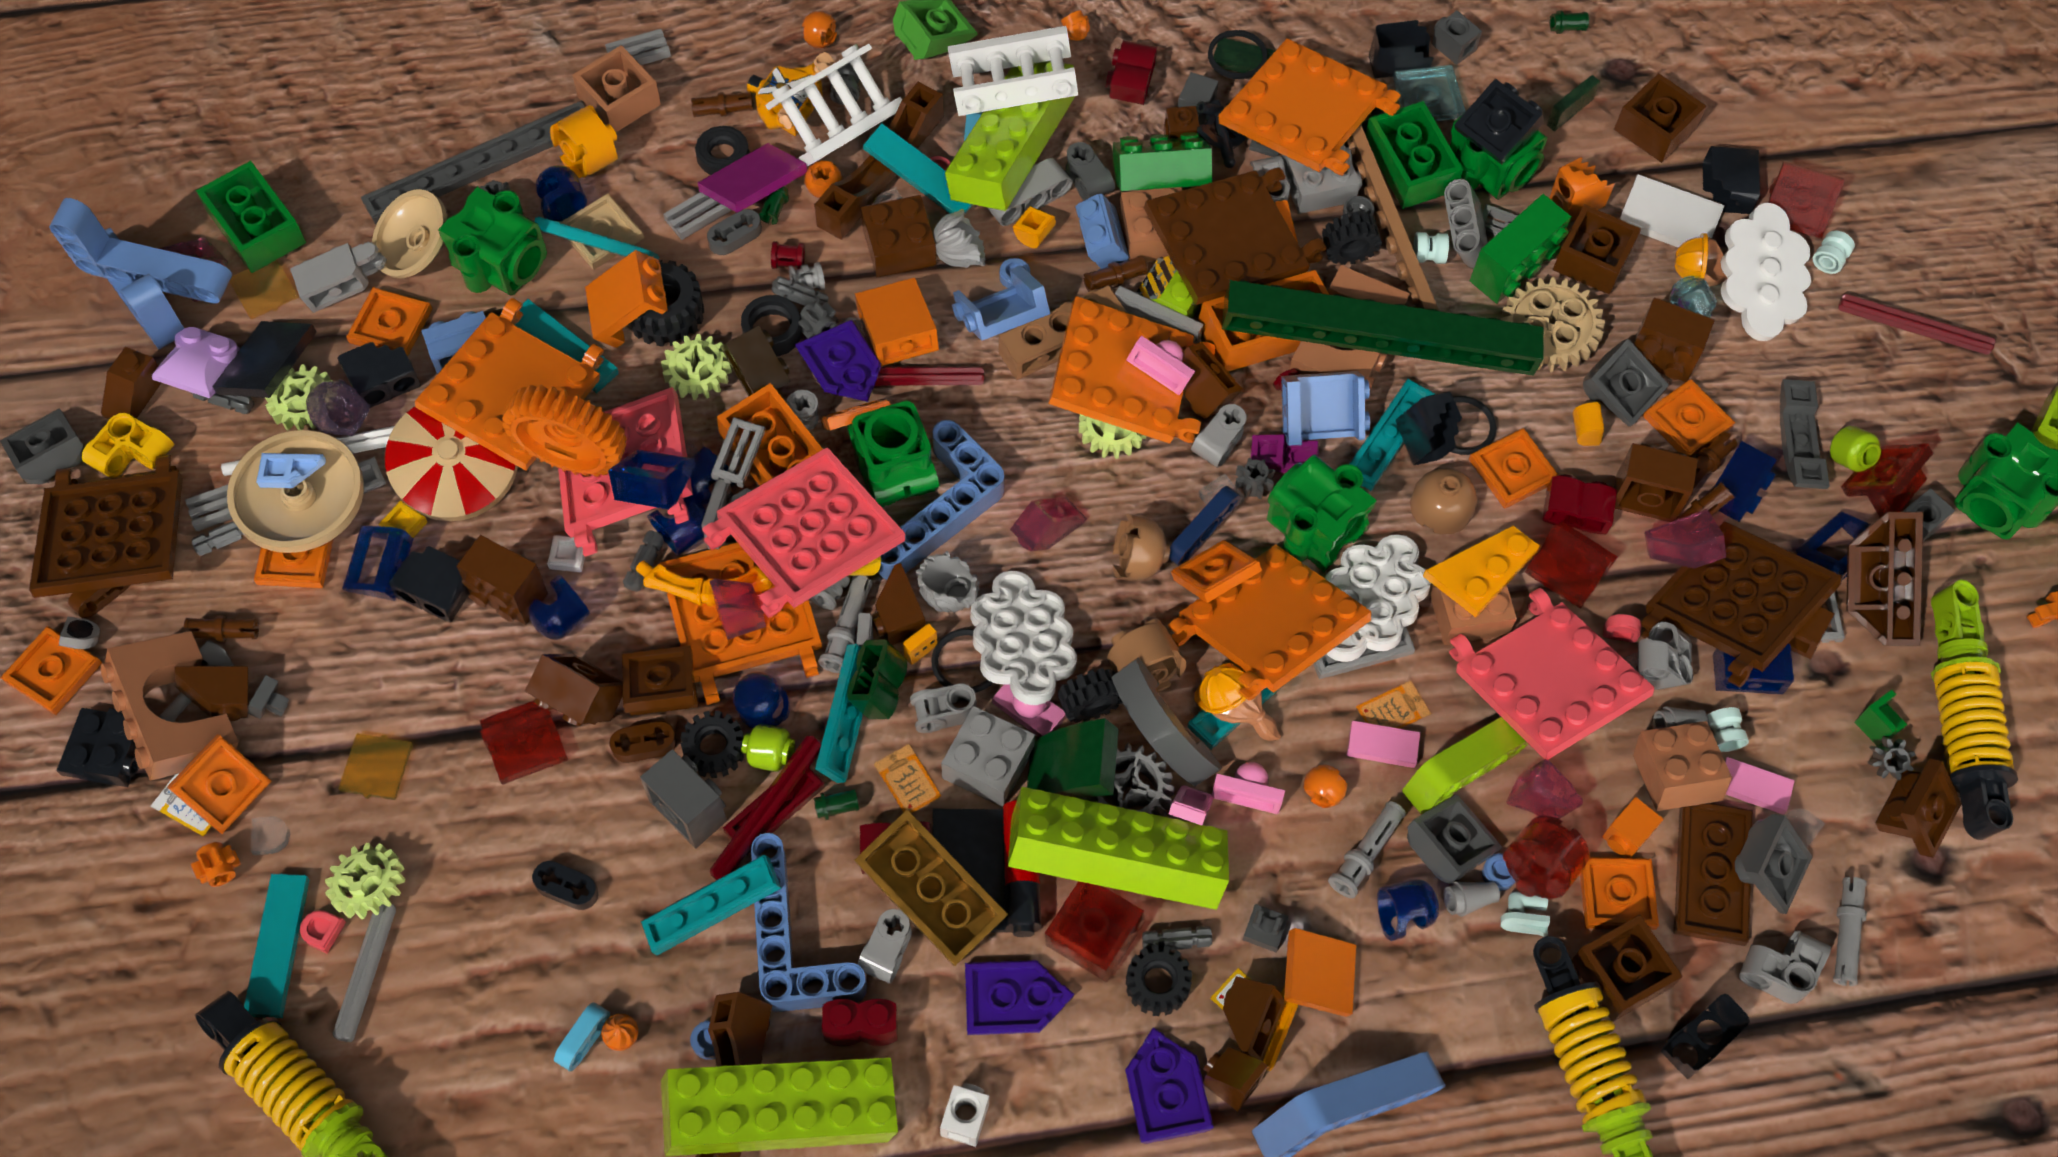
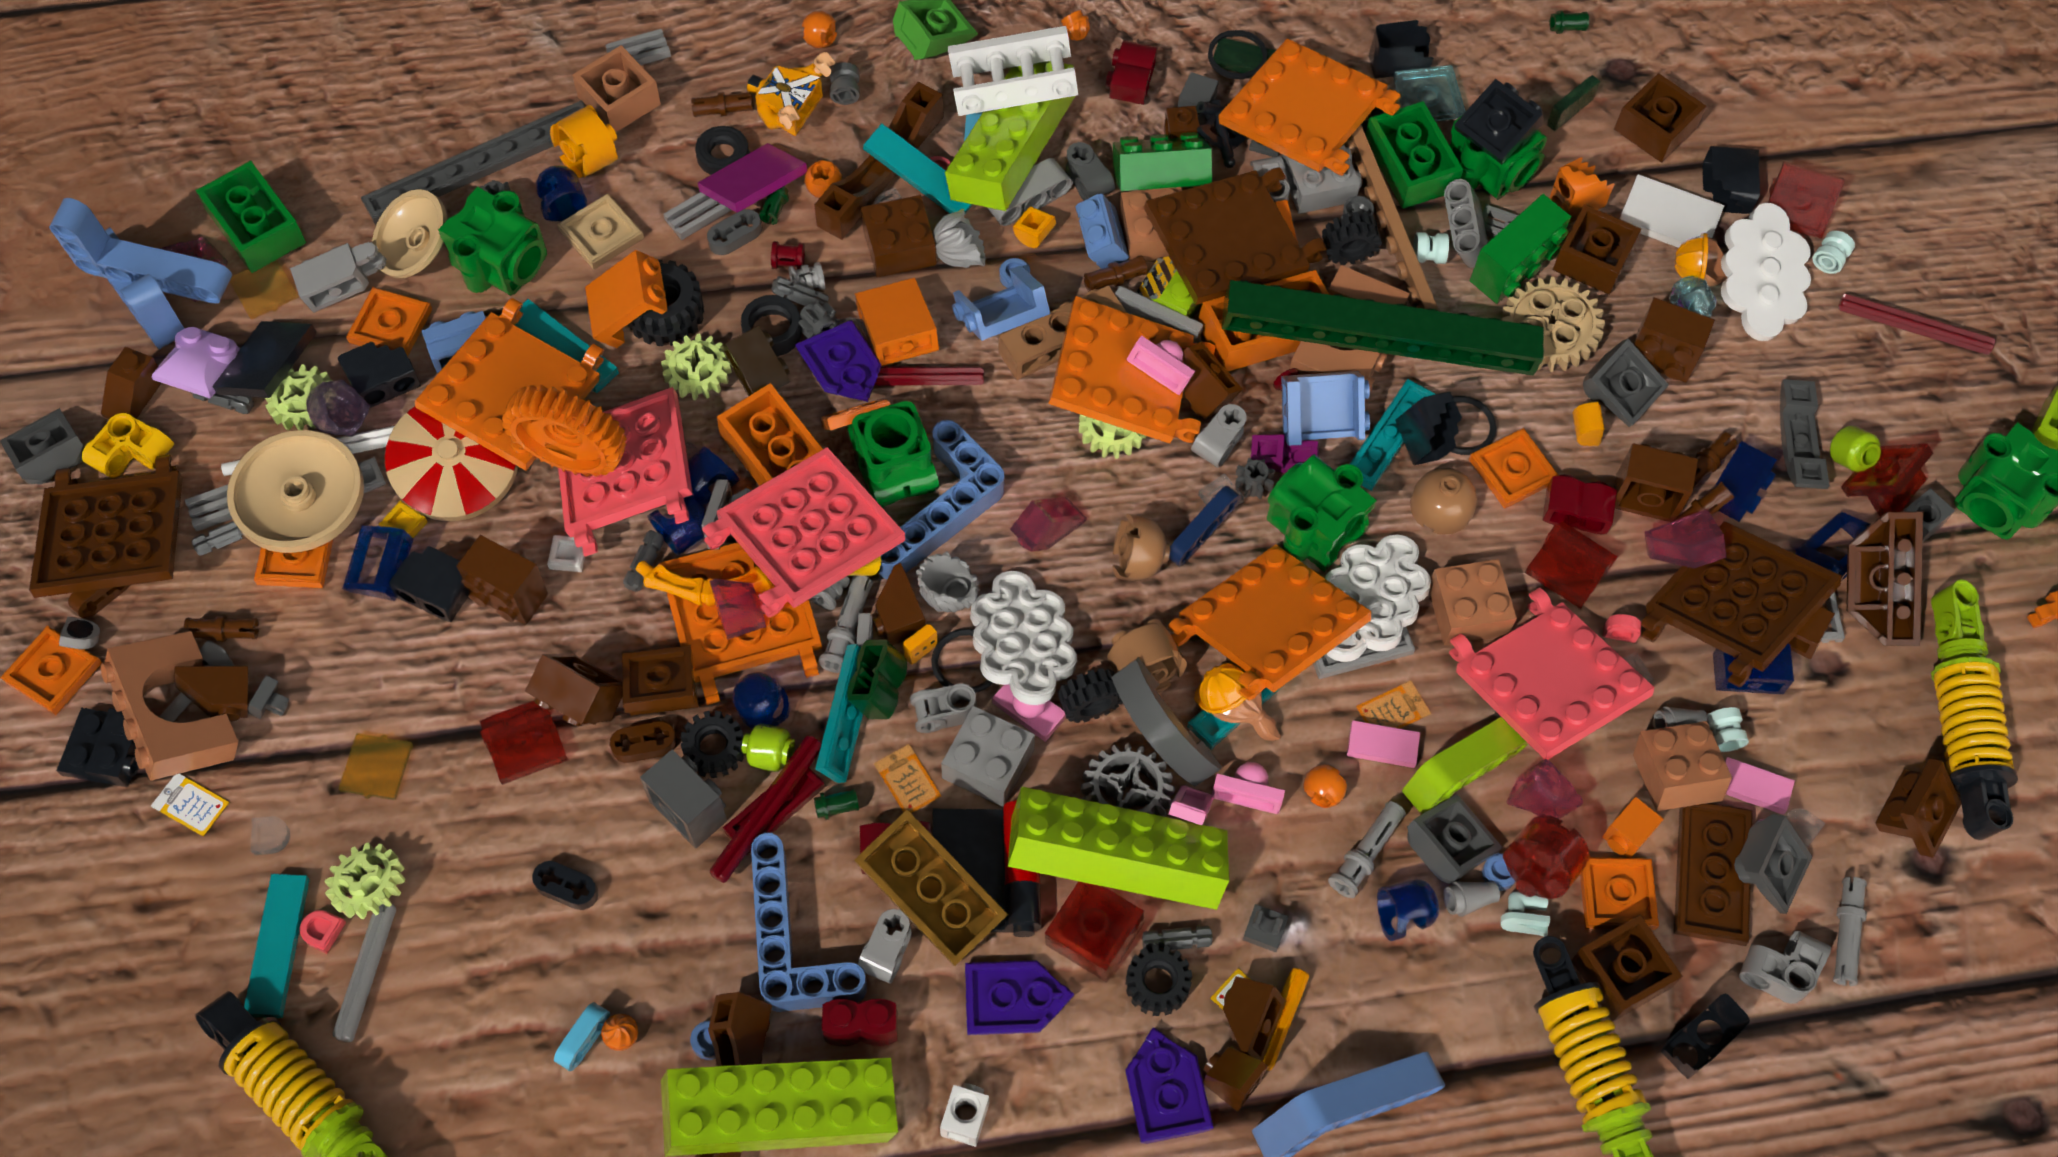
(215, 864): orange gear -> none
(219, 784): orange tile -> none
(287, 470): light blue tile -> none
(560, 617): clear blue helmet -> none
(589, 239): teal tile -> none
(647, 486): clear blue tile -> none
(710, 905): teal tile -> none
(730, 476): light grey tile -> none
(805, 407): light grey bush -> none
(837, 133): white fence -> none
(1076, 760): dark green slope -> none
(1216, 571): orange tile -> none
(1320, 972): orange tile -> none
(1456, 37): dark grey brick -> none
(1483, 570): light orange wing -> none
(1665, 657): light grey piece -> none
(1688, 418): orange tile -> none
(1881, 720): green panel -> none
(1898, 764): dark grey gear -> none

